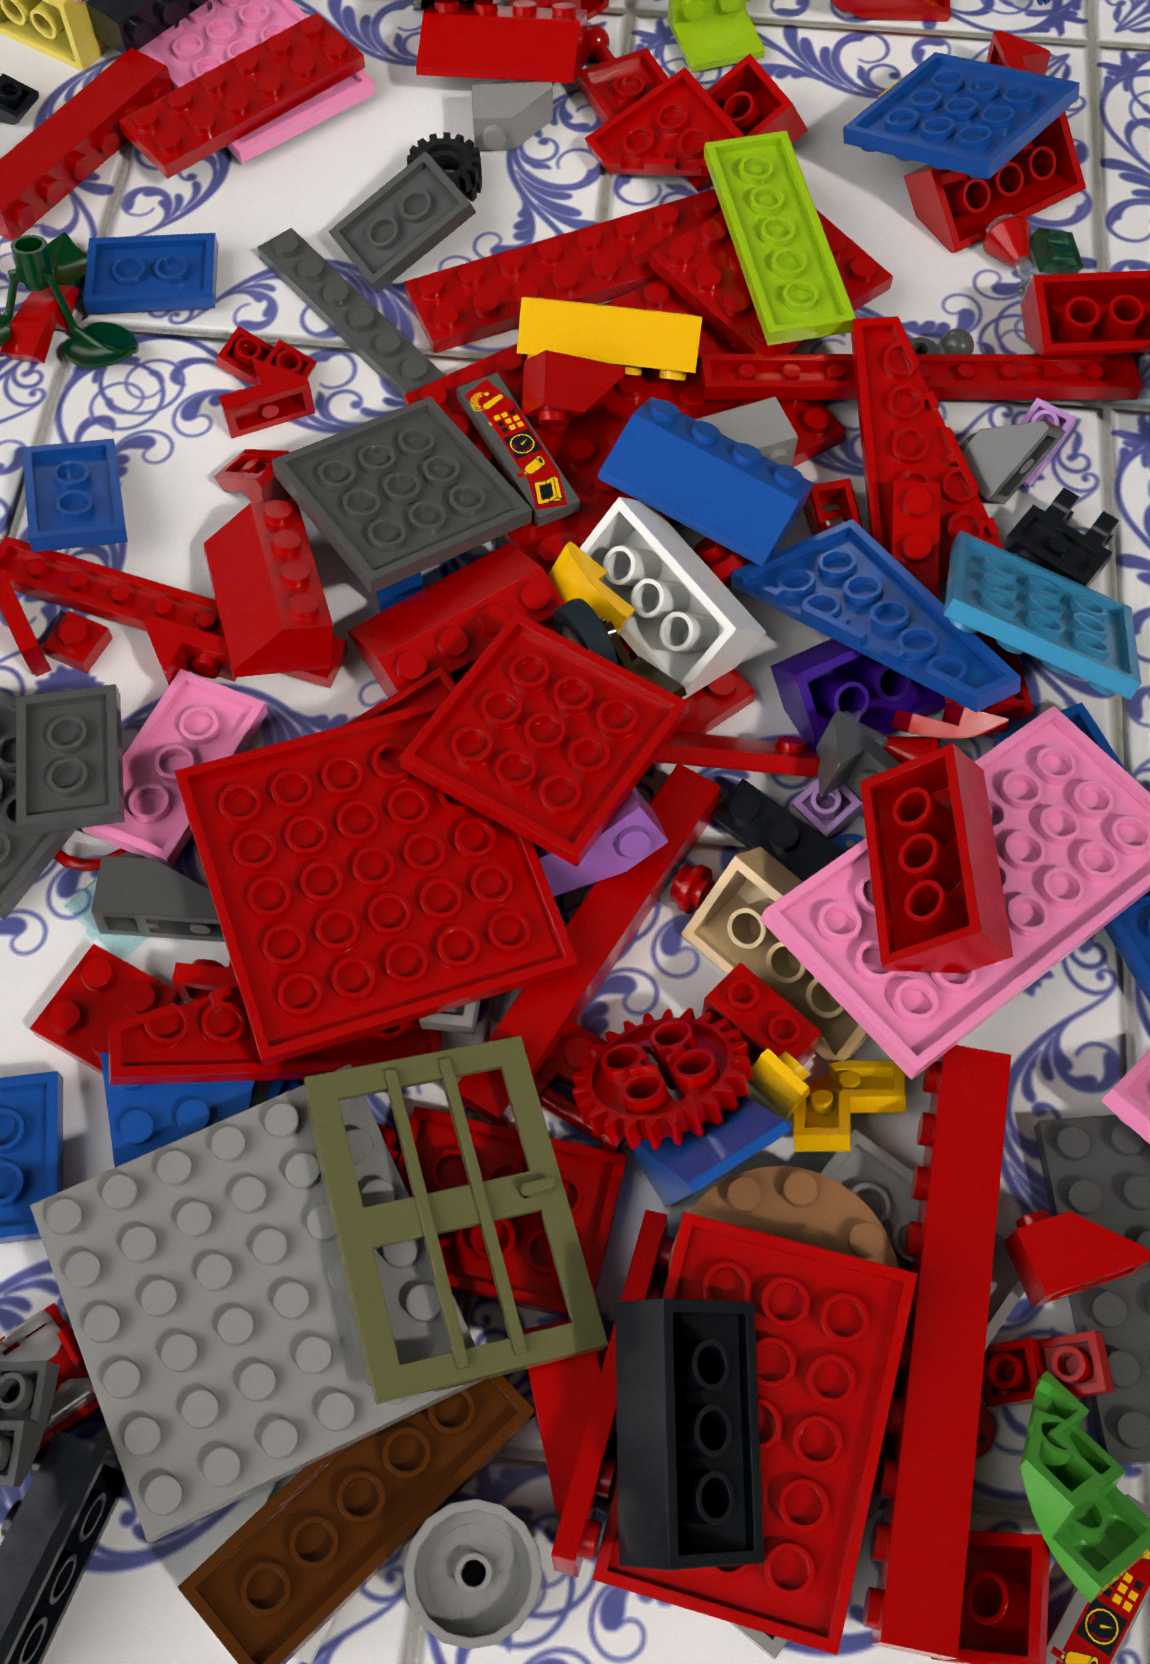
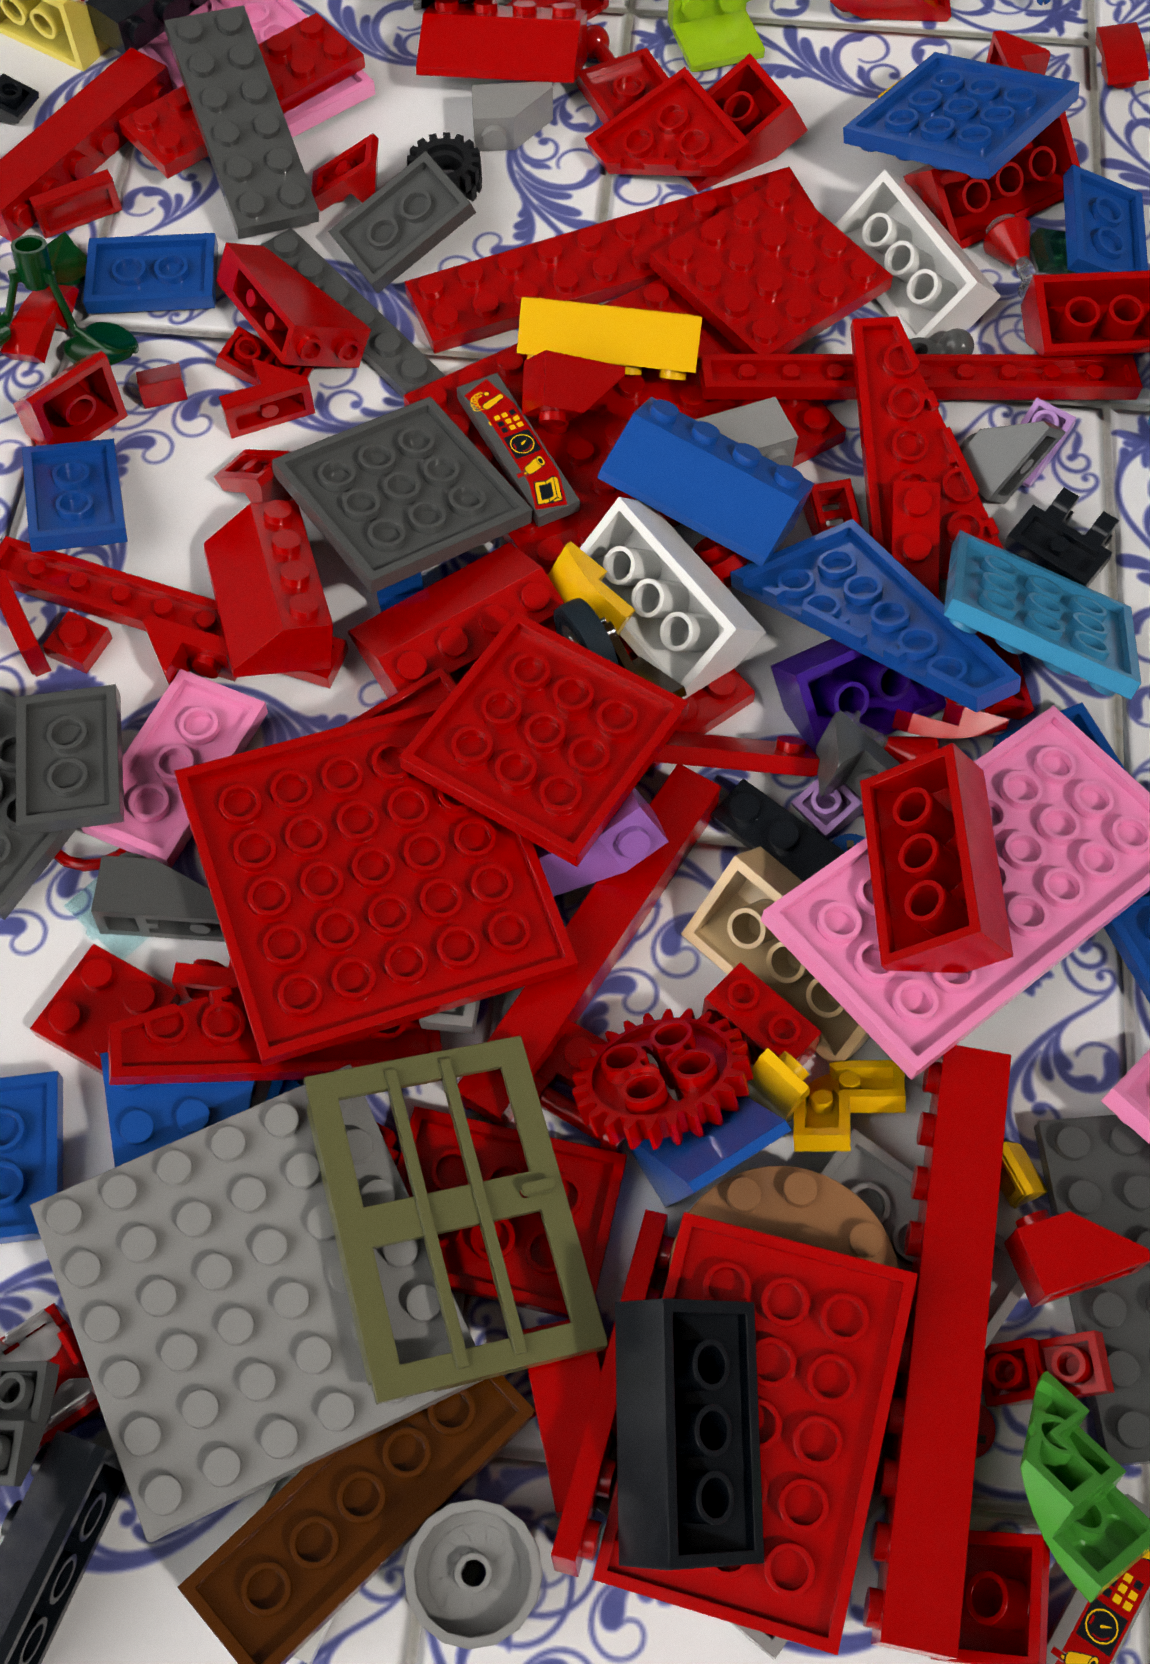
(73, 404): none -> red slope
(75, 203): none -> red tile
(161, 385): none -> red slope
(241, 122): none -> dark grey plate
(290, 311): none -> red slope
(350, 172): none -> red slope
(691, 887): red plate -> none
(778, 238): lime plate -> none
(933, 277): none -> white slope
(1019, 1176): none -> yellow slope
(1102, 224): none -> blue plate
(1122, 54): none -> red slope

